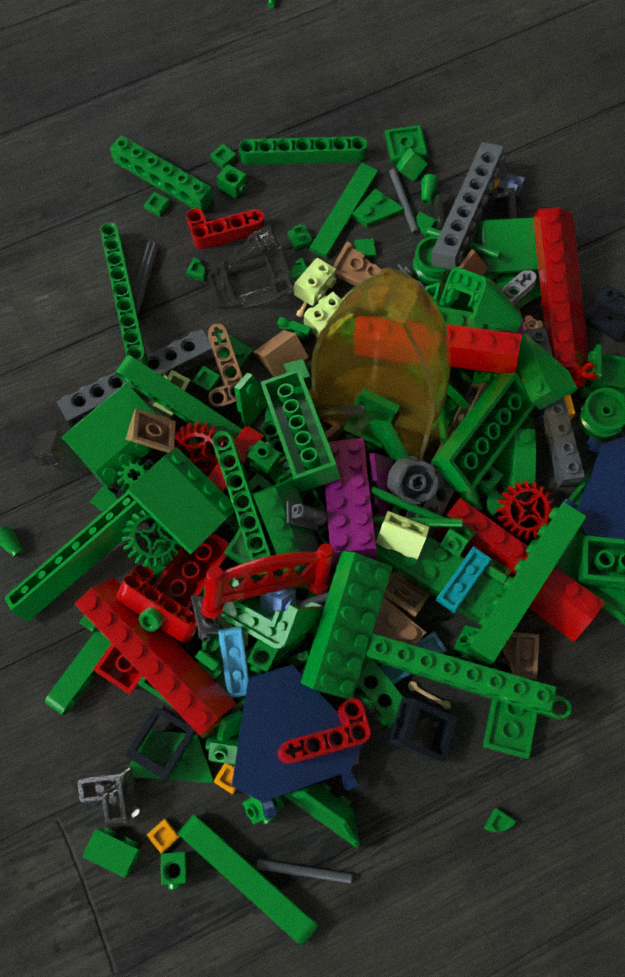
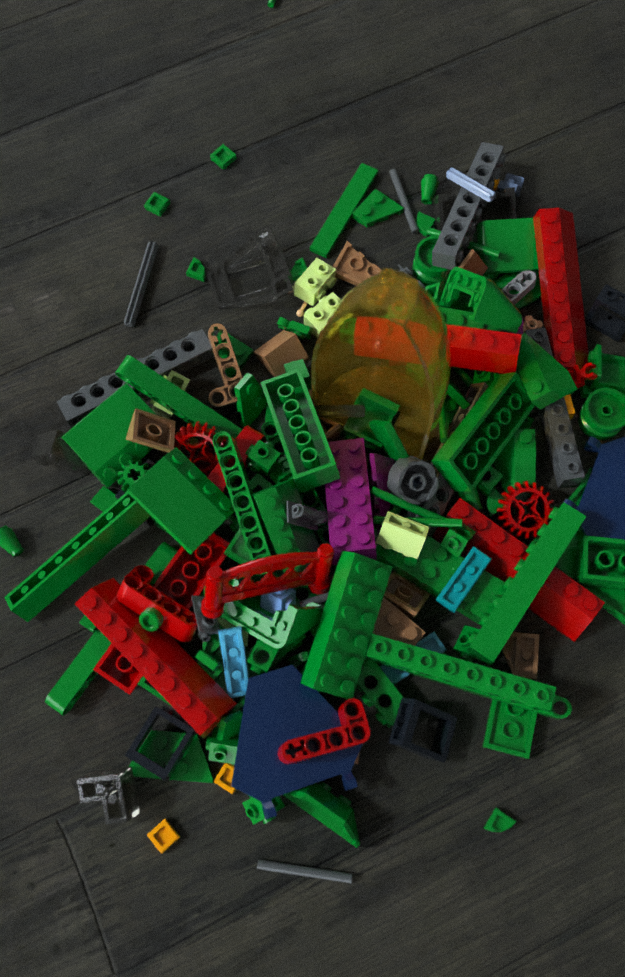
(112, 851): green brick -> none
(123, 293): green beam -> none
(142, 536): green gear -> none
(161, 174): green brick -> none
(179, 858): green brick -> none
(206, 380): green plate -> none
(232, 181): green brick -> none
(233, 227): red beam -> none
(248, 880): green beam -> none
(299, 237): green tile -> none
(303, 150): green beam -> none
(366, 247): green tile -> none
(402, 139): green tile -> none
(411, 164): green panel -> none
(412, 686): light nougat hinge -> none
(470, 184): none -> axle
(497, 571): green tile -> none

